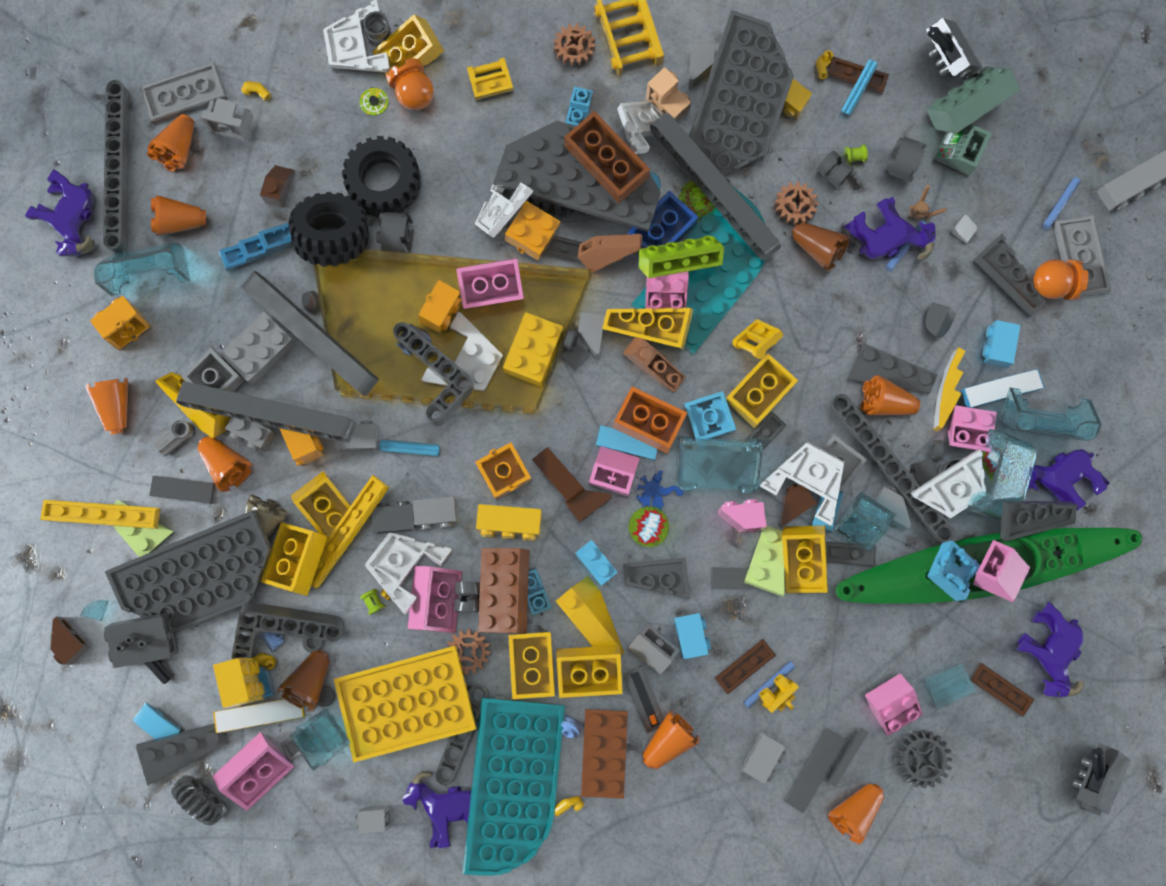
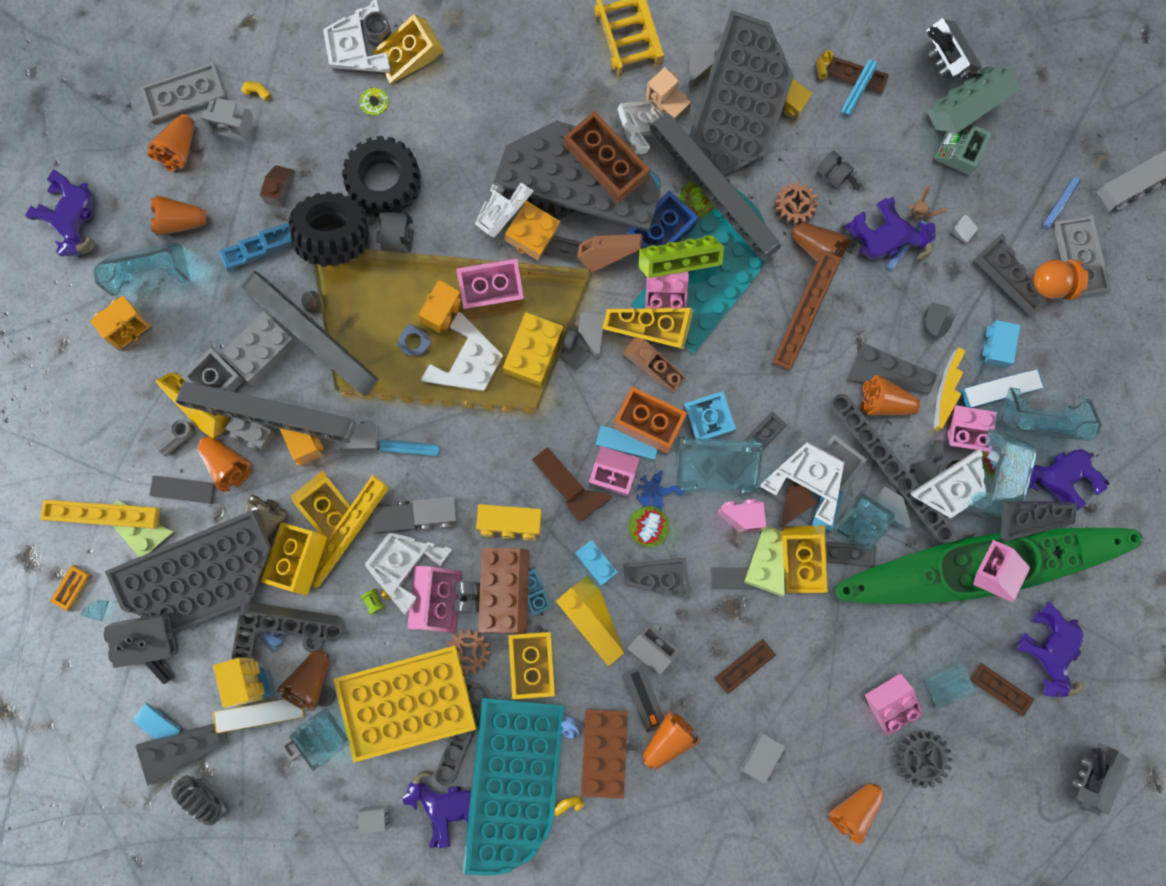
(66, 642): reddish brown slope -> none
(86, 576): none -> light orange tile
(110, 403): orange cone -> none
(111, 159): dark grey beam -> none
(252, 771): bright pink slope -> none
(265, 660): yellow arm -> none
(411, 85): orange tile -> none
(438, 367): dark grey beam -> none
(490, 84): yellow plate -> none
(503, 471): light orange brick -> none
(574, 36): nougat gear -> none
(579, 105): medium azure slope -> none
(589, 671): yellow brick -> none
(691, 636): medium azure brick -> none
(760, 333): yellow plate -> none
(761, 390): yellow brick -> none
(769, 684): medium blue bar -> none
(781, 697): yellow hips -> none
(807, 309): none -> dark orange tile
(815, 770): dark grey tile -> none
(846, 756): dark grey tile -> none
(856, 154): lime bush -> none
(907, 158): dark grey brick -> none
(946, 569): medium azure brick -> none

